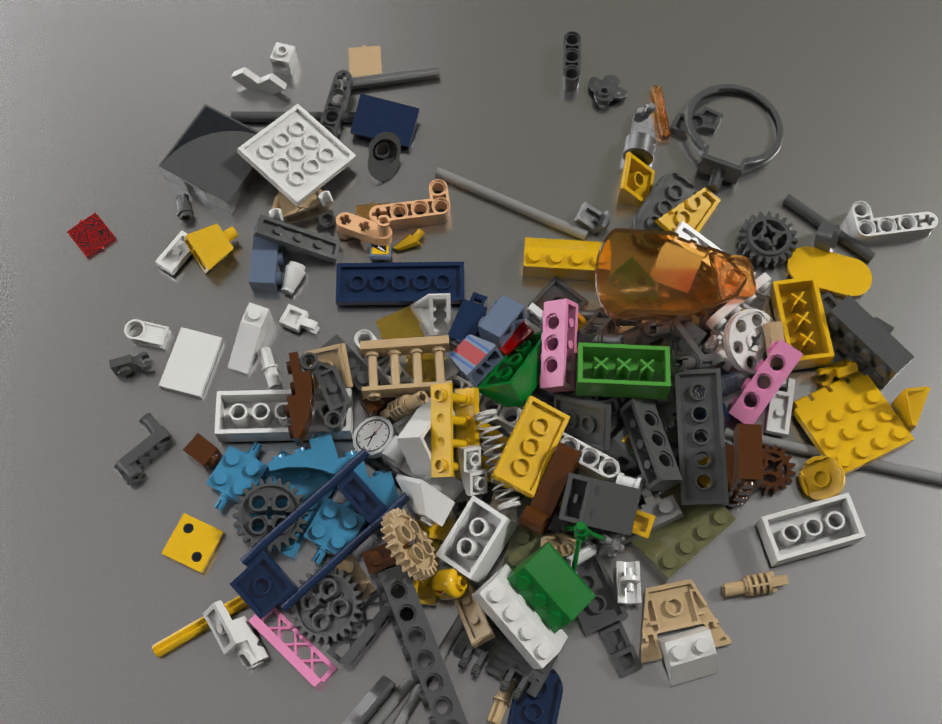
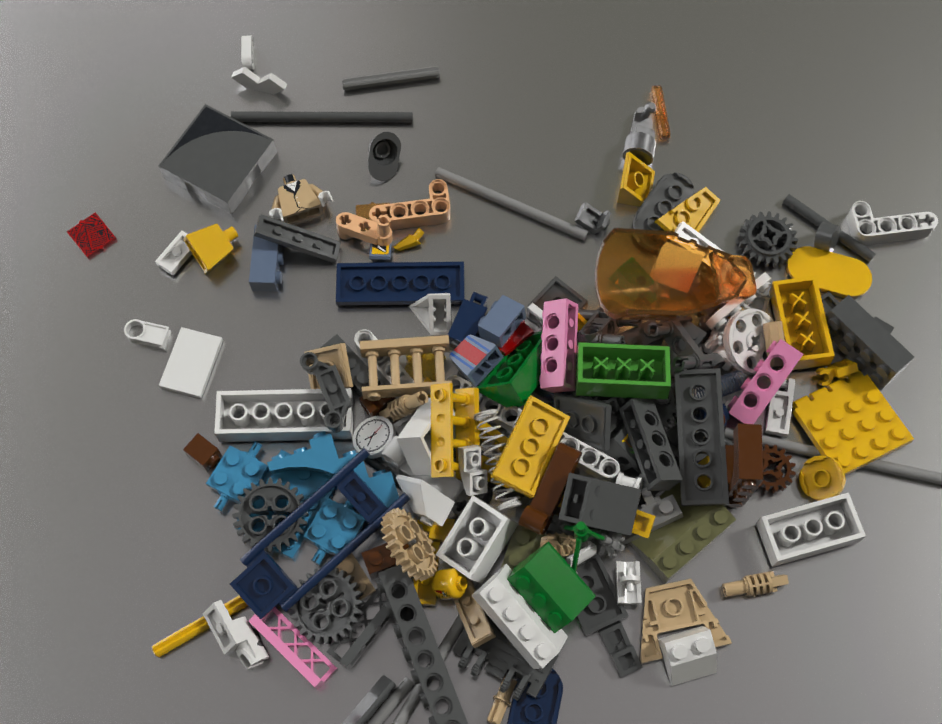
(126, 364): dark grey plate -> none
(129, 465): dark grey beam -> none
(184, 212): dark grey pin -> none
(193, 543): yellow tile -> none
(247, 52): none -> white beam
(249, 338): white slope -> none
(269, 368): white axle -> none
(284, 59): white brick -> none
(293, 275): white cone -> none
(296, 154): white plate -> none
(296, 319): white plate -> none
(301, 403): reddish brown slope -> none
(323, 218): dark grey plate -> none
(337, 108): dark grey beam -> none
(365, 60): tan piece -> none
(381, 115): dark blue tile -> none
(400, 325): clear yellow piece -> none
(560, 258): yellow slope -> none
(571, 61): dark grey beam -> none
(606, 89): dark grey plate -> none
(703, 121): dark grey tile -> none
(718, 168): dark grey brick -> none
(910, 405): yellow slope -> none

